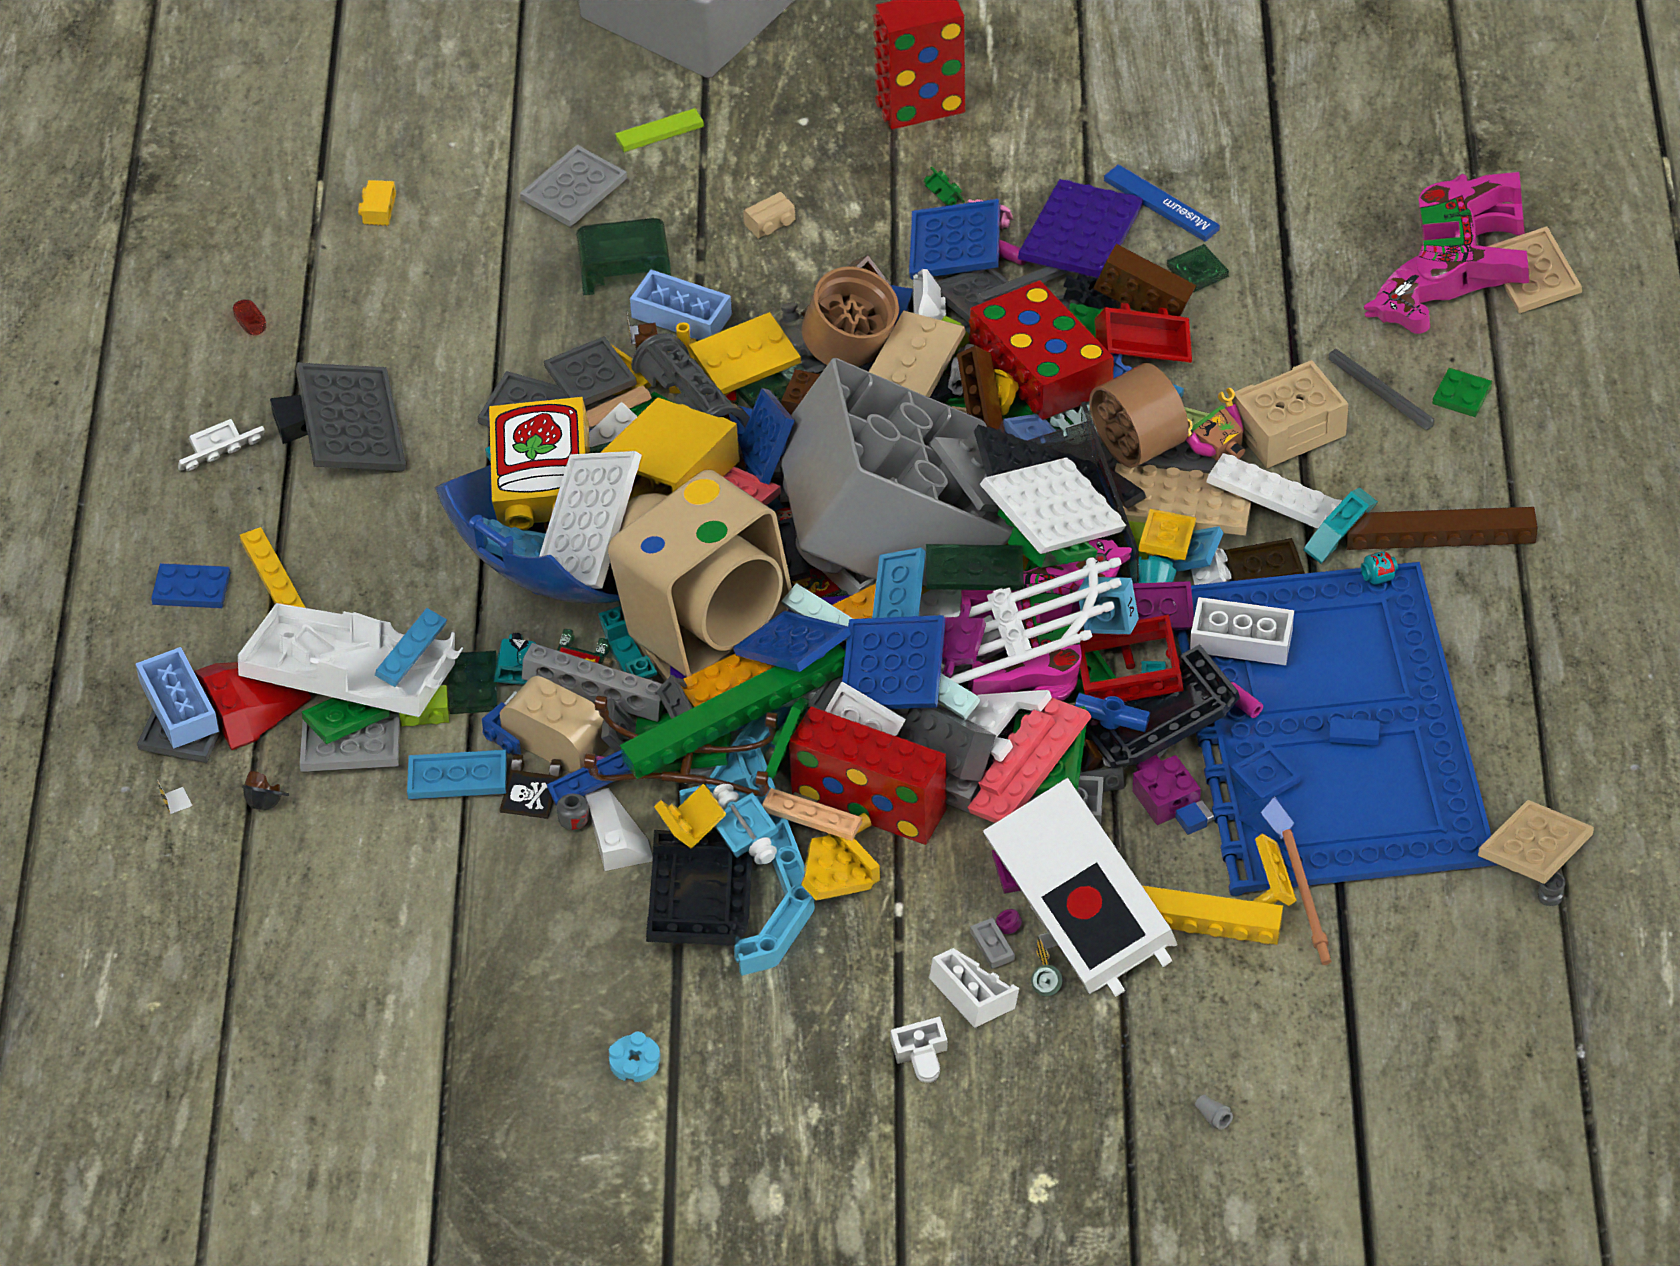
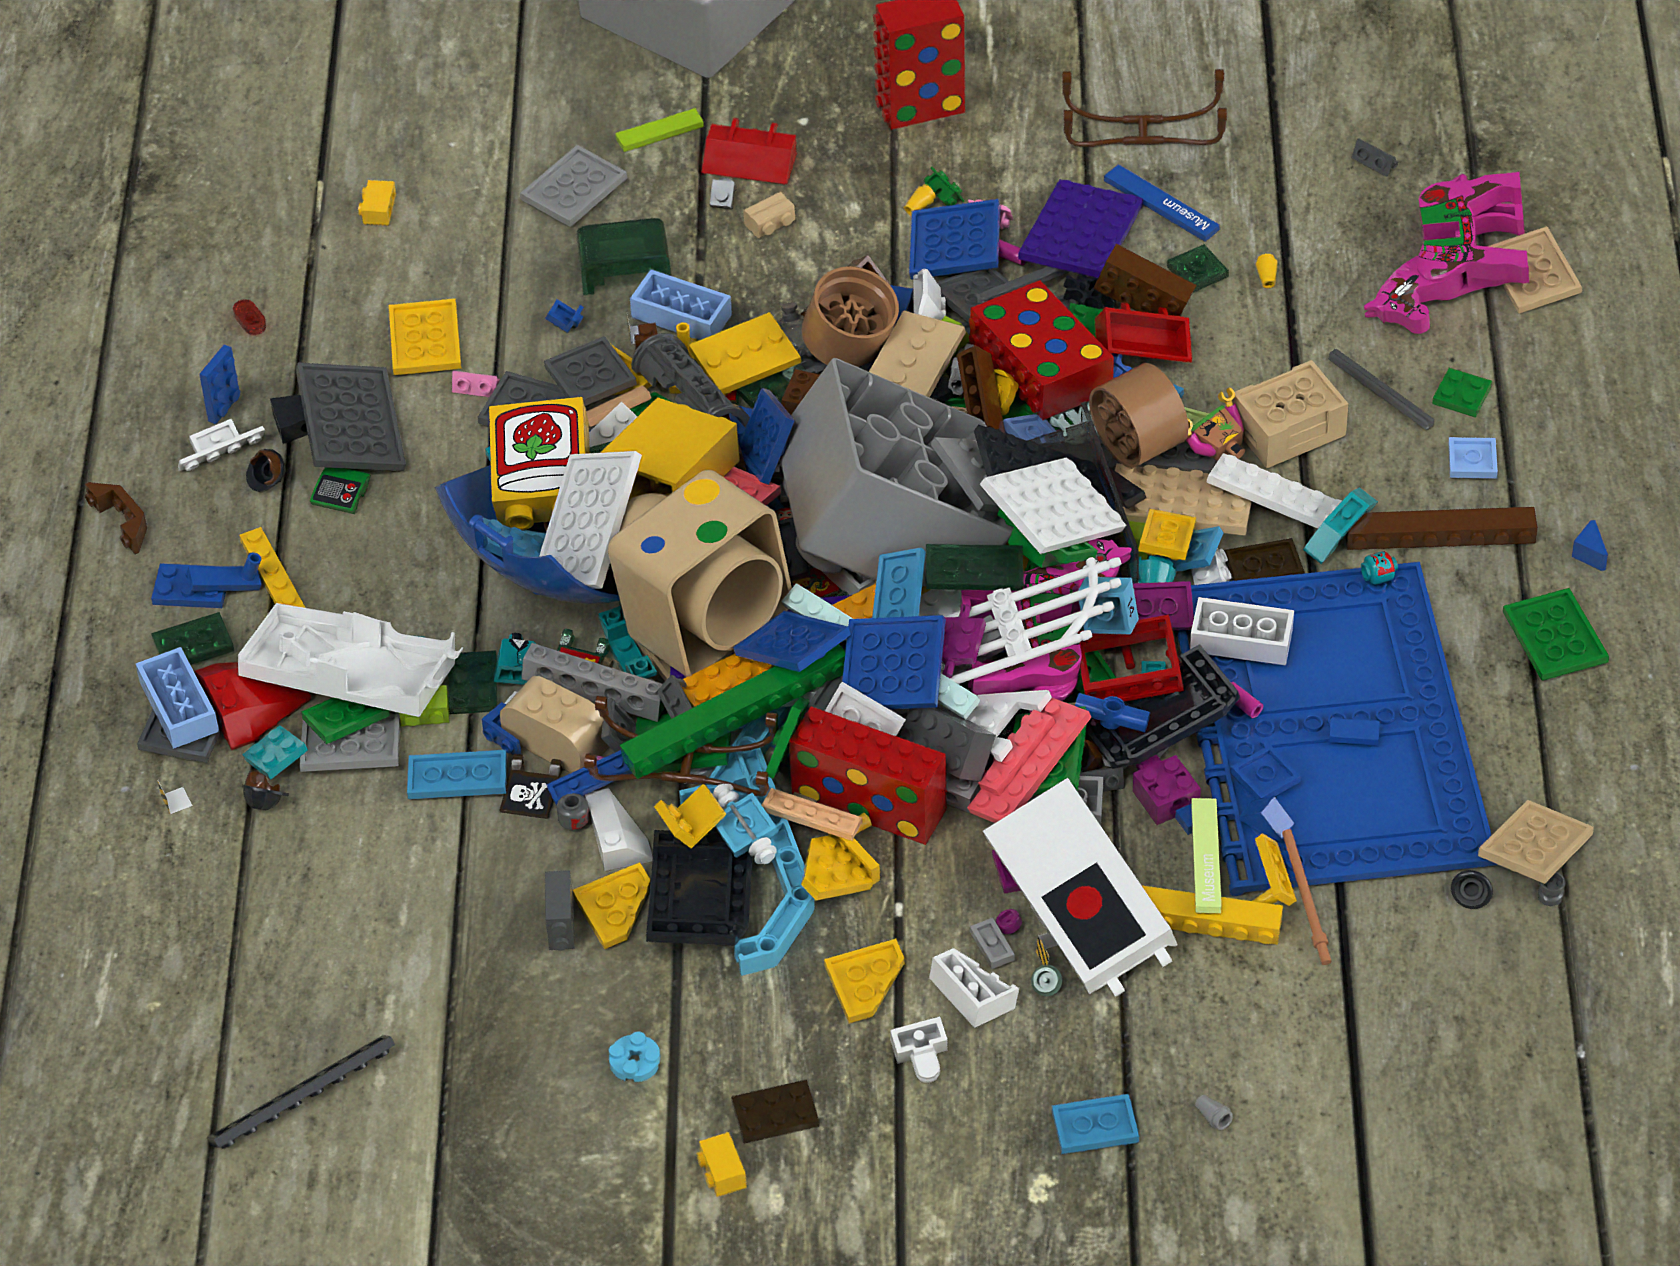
(108, 495): none -> reddish brown slope
(198, 638): none -> clear green plate
(219, 384): none -> blue plate
(227, 577): none -> blue piece
(265, 470): none -> black piece
(275, 752): none -> teal plate
(310, 1087): none -> black plate
(340, 489): none -> slope
(410, 647): dark azure plate -> none
(424, 336): none -> yellow plate
(473, 383): none -> bright pink hinge
(559, 910): none -> dark grey brick
(564, 316): none -> blue bracket
(614, 903): none -> yellow plate
(721, 1164): none -> yellow brick
(722, 193): none -> bracket
(749, 153): none -> red piece
(775, 1111): none -> dark brown plate
(864, 977): none -> yellow plate
(920, 199): none -> yellow cone
(1095, 1124): none -> dark azure plate
(1143, 120): none -> reddish brown bar
(1206, 855): none -> yellowish green tile
(1267, 268): none -> yellow cone
(1374, 157): none -> dark grey hinge
(1471, 889): none -> hat
(1472, 457): none -> light blue plate
(1555, 634): none -> green plate
(1590, 547): none -> blue slope

